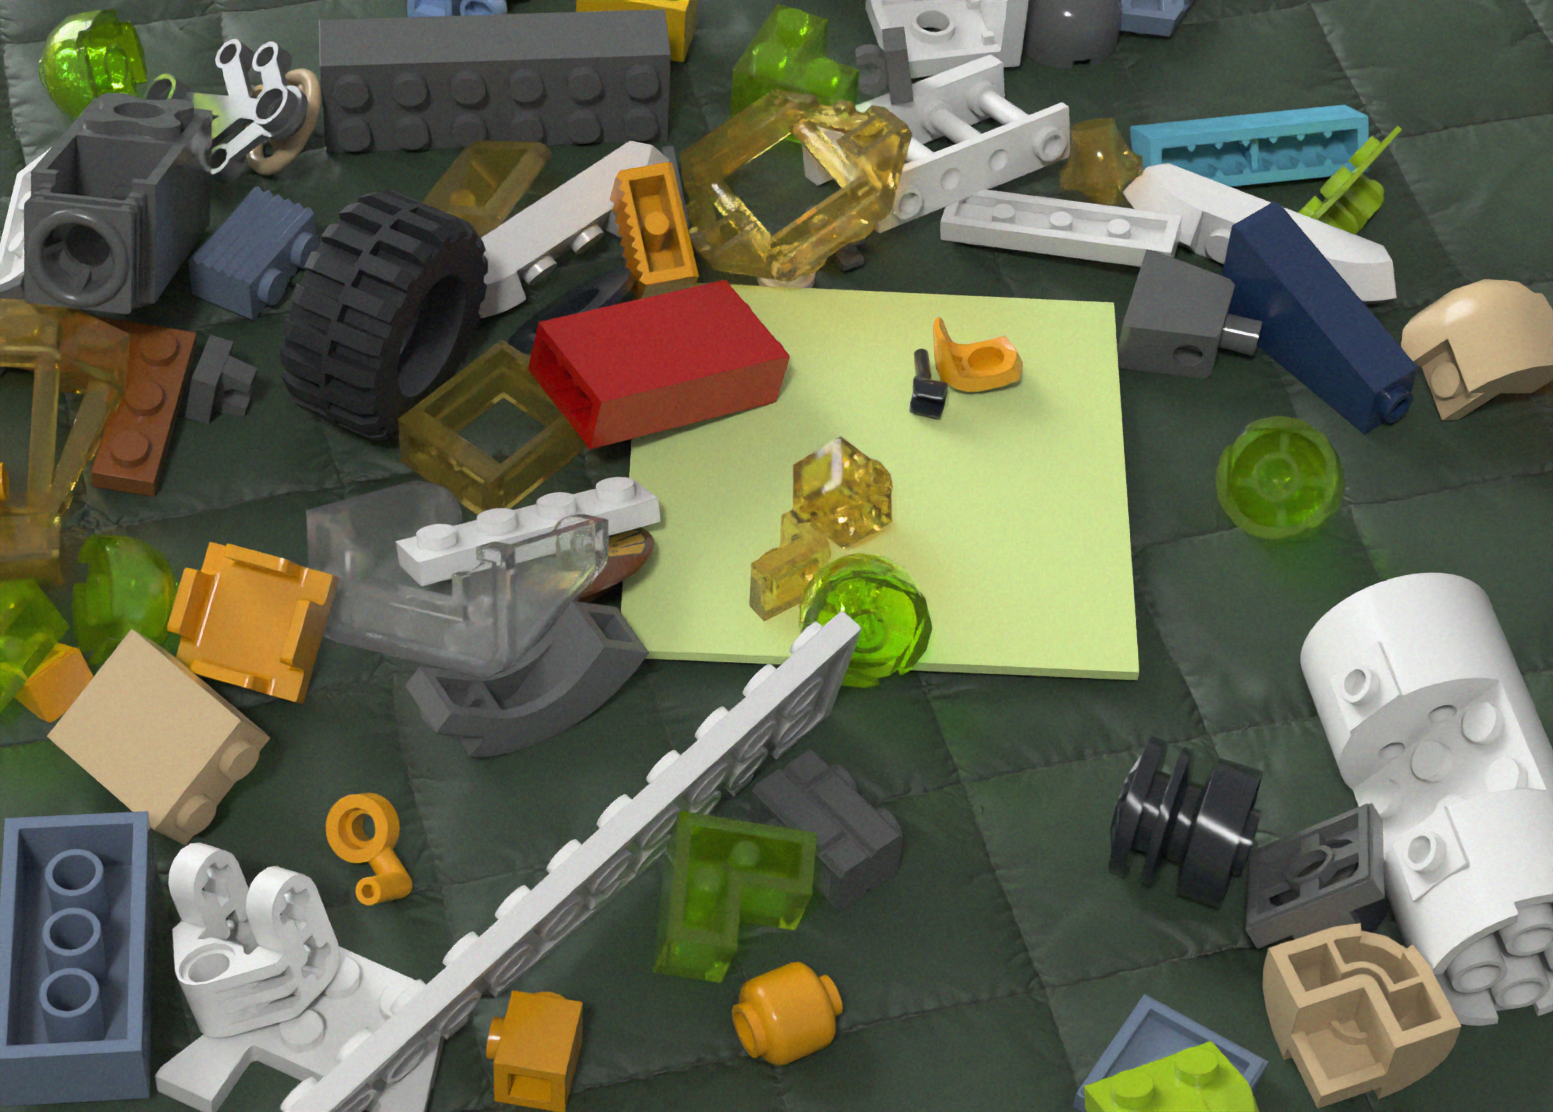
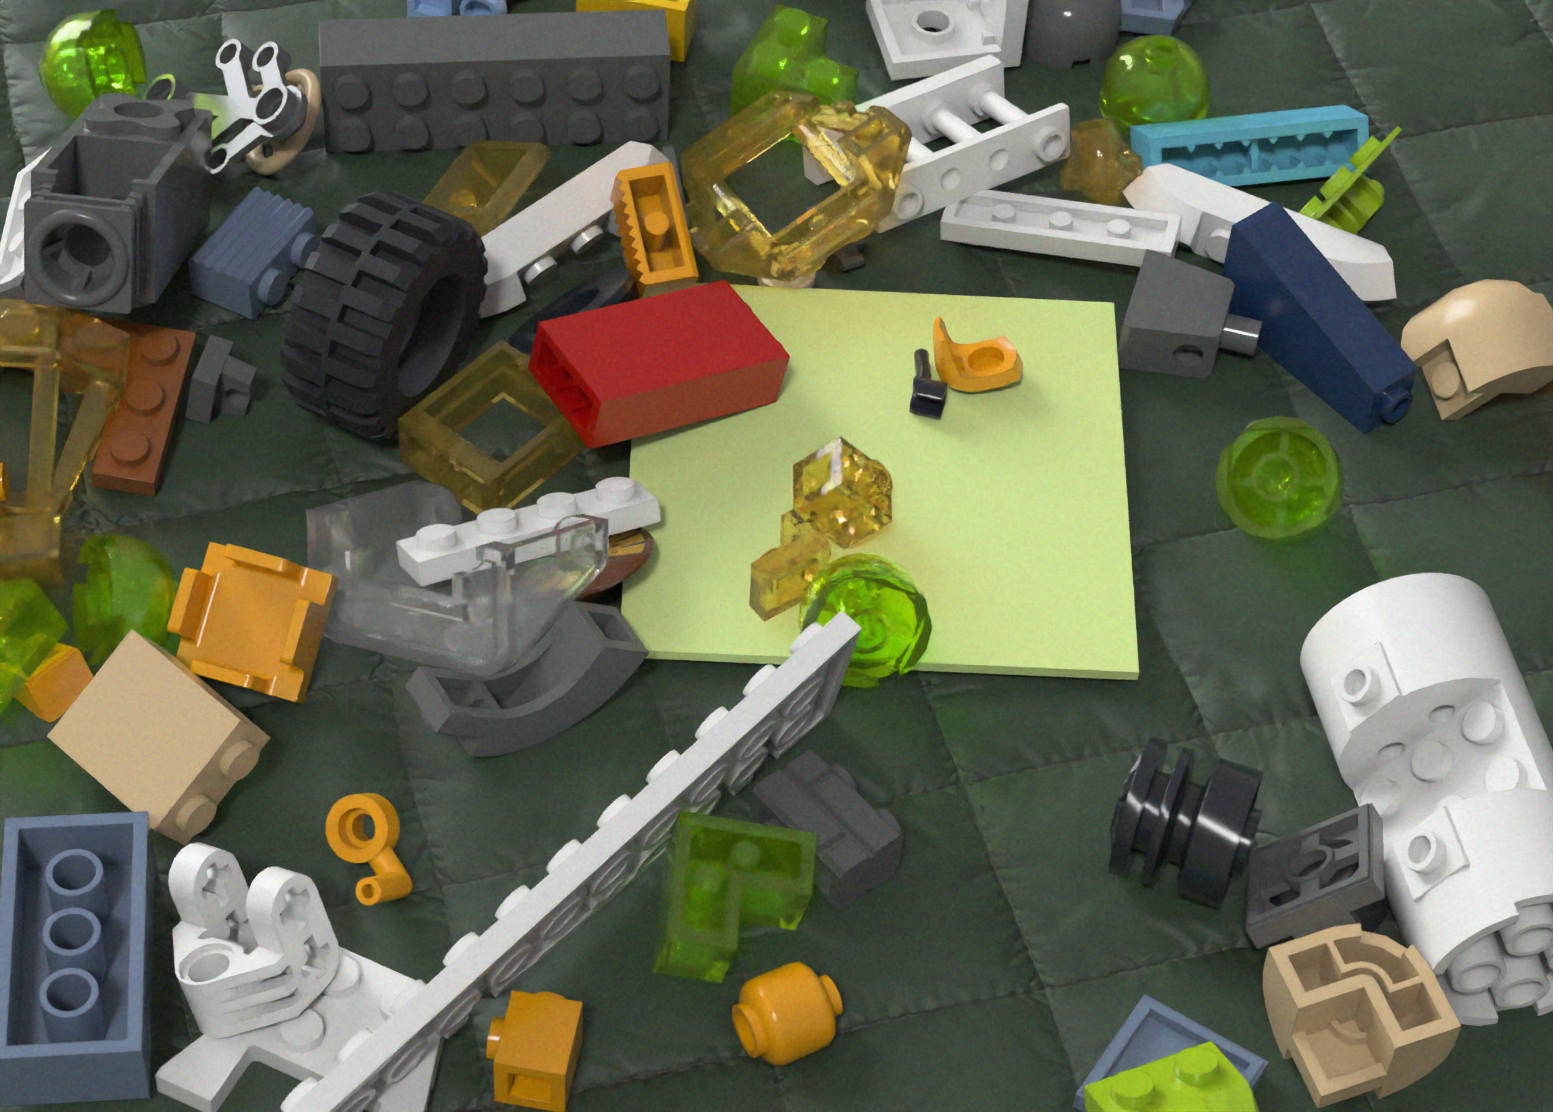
(892, 65): dark grey tile -> none
(1154, 83): none -> clear neon green cylinder

